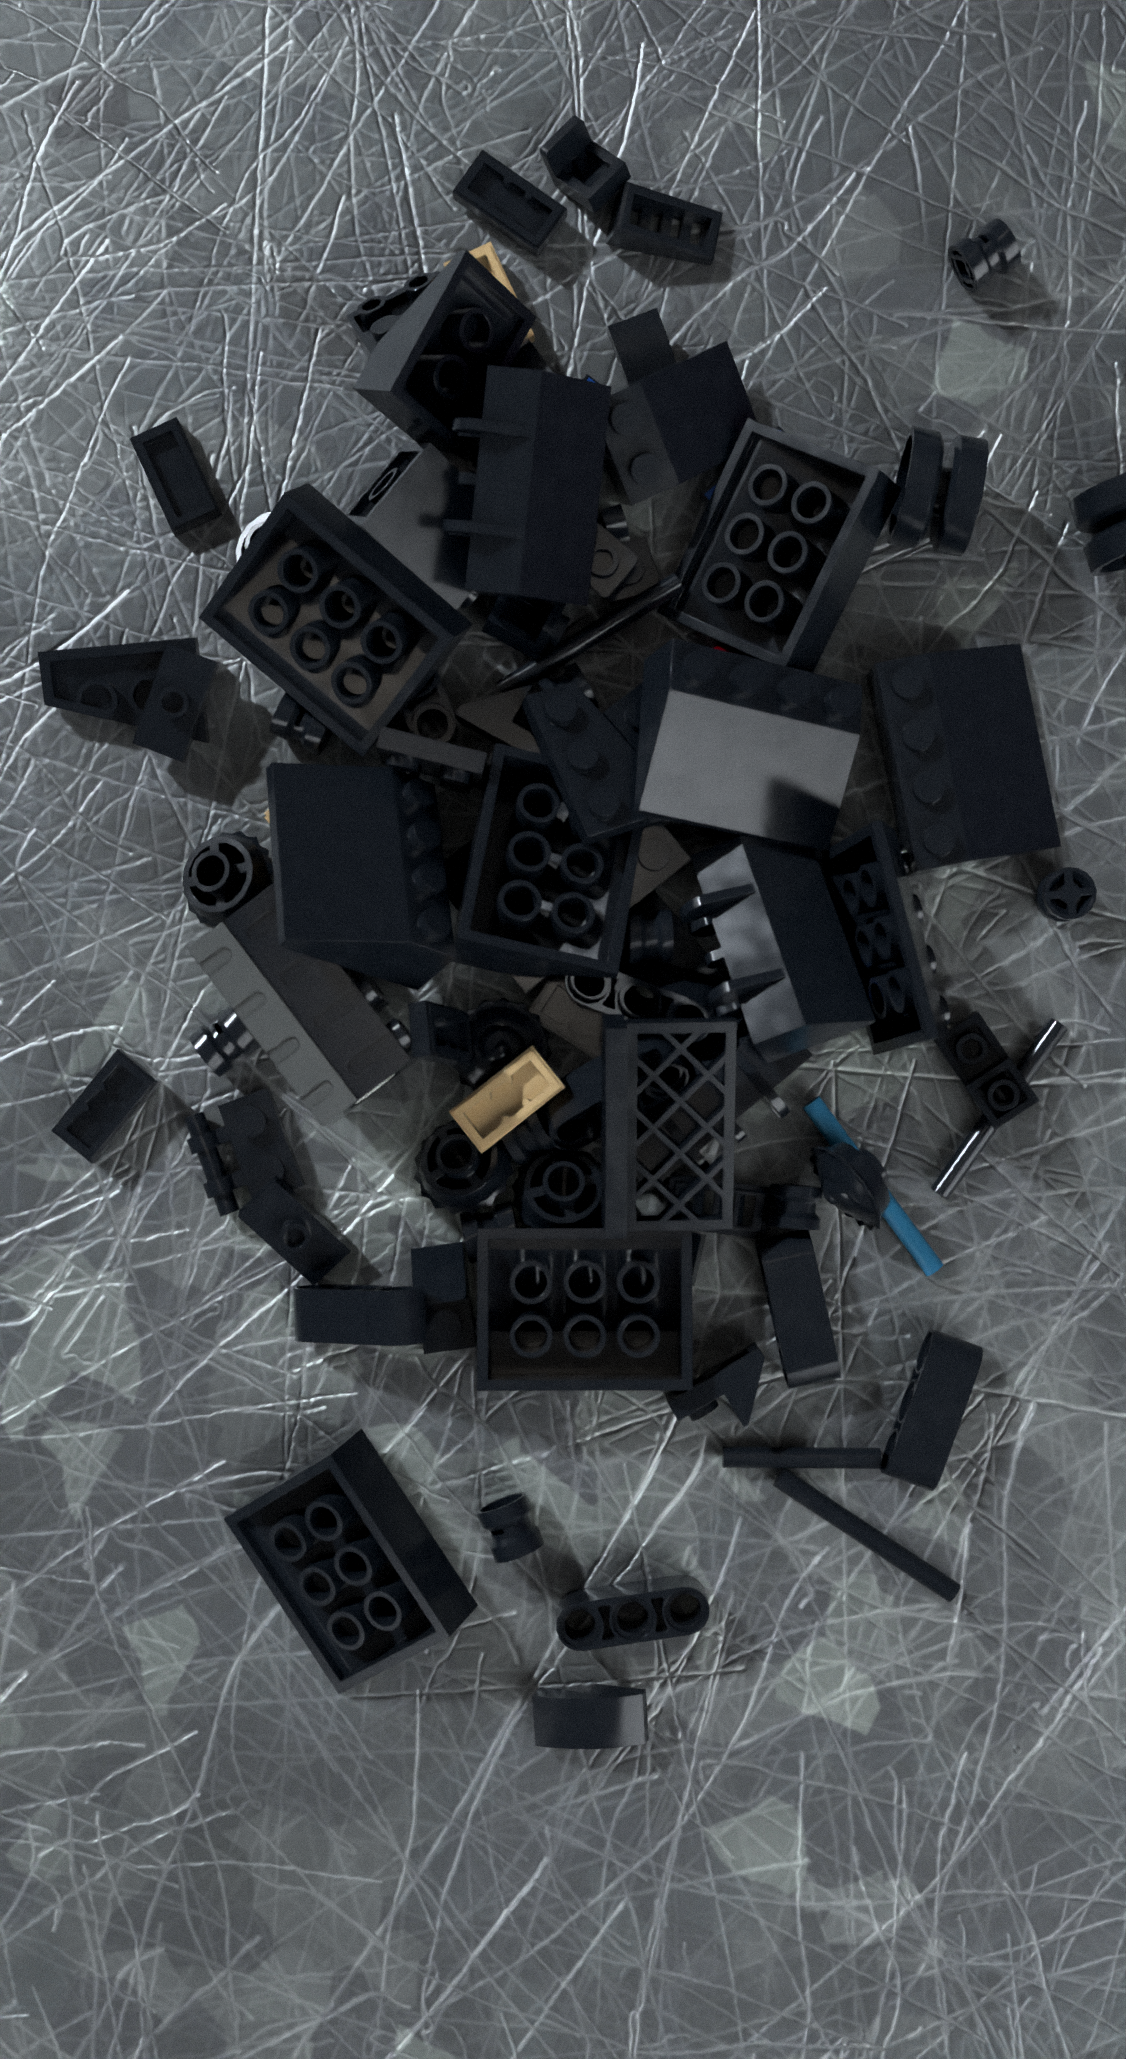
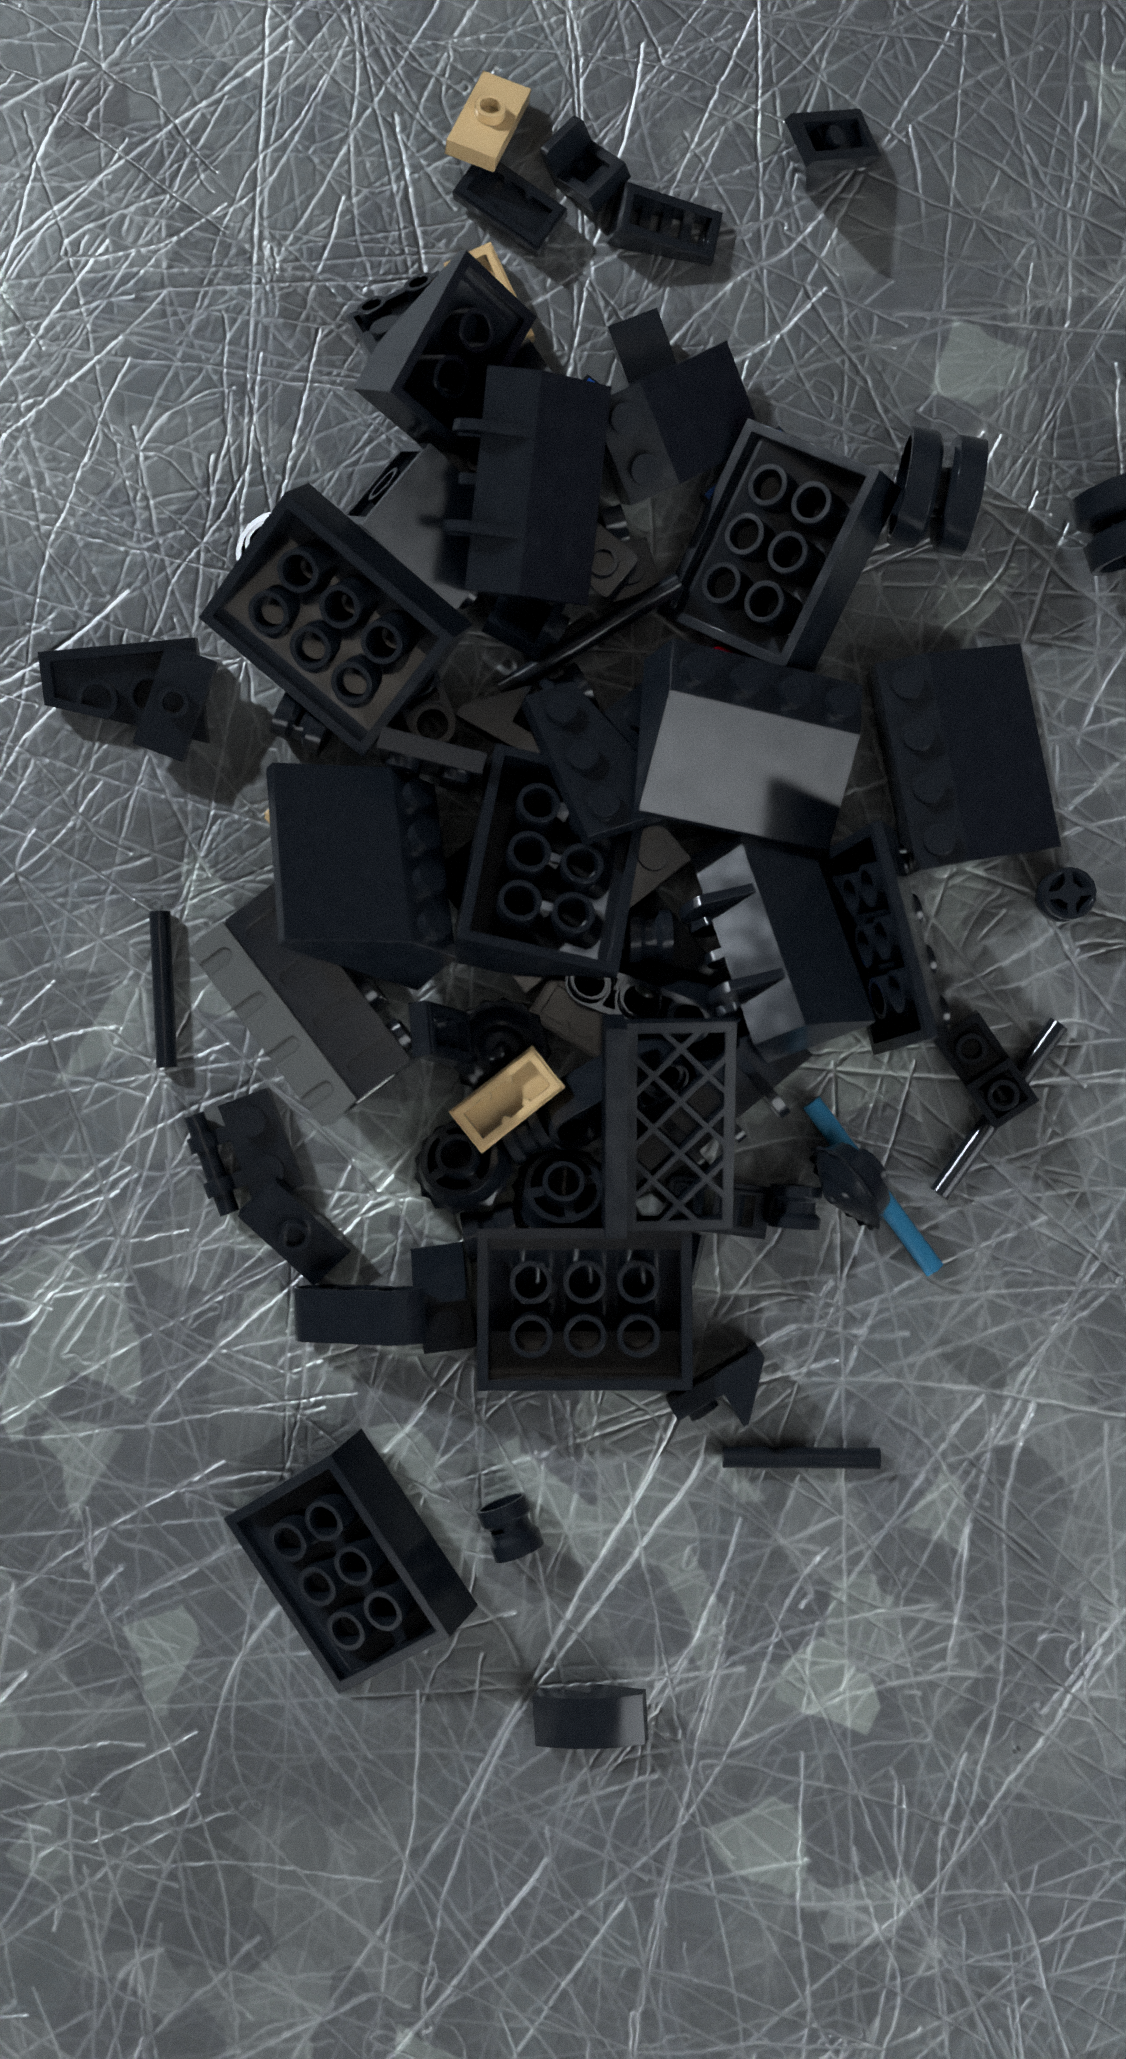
(106, 1106): black plate -> none
(163, 989): none -> black bar
(176, 476): black tile -> none
(223, 1041): black wheel -> none
(225, 876): black piece -> none
(488, 121): none -> tan plate
(611, 1630): black beam -> none
(798, 1308): black beam -> none
(828, 143): none -> black slope
(866, 1535): black bar -> none
(931, 1410): black beam -> none
(981, 257): black wheel -> none

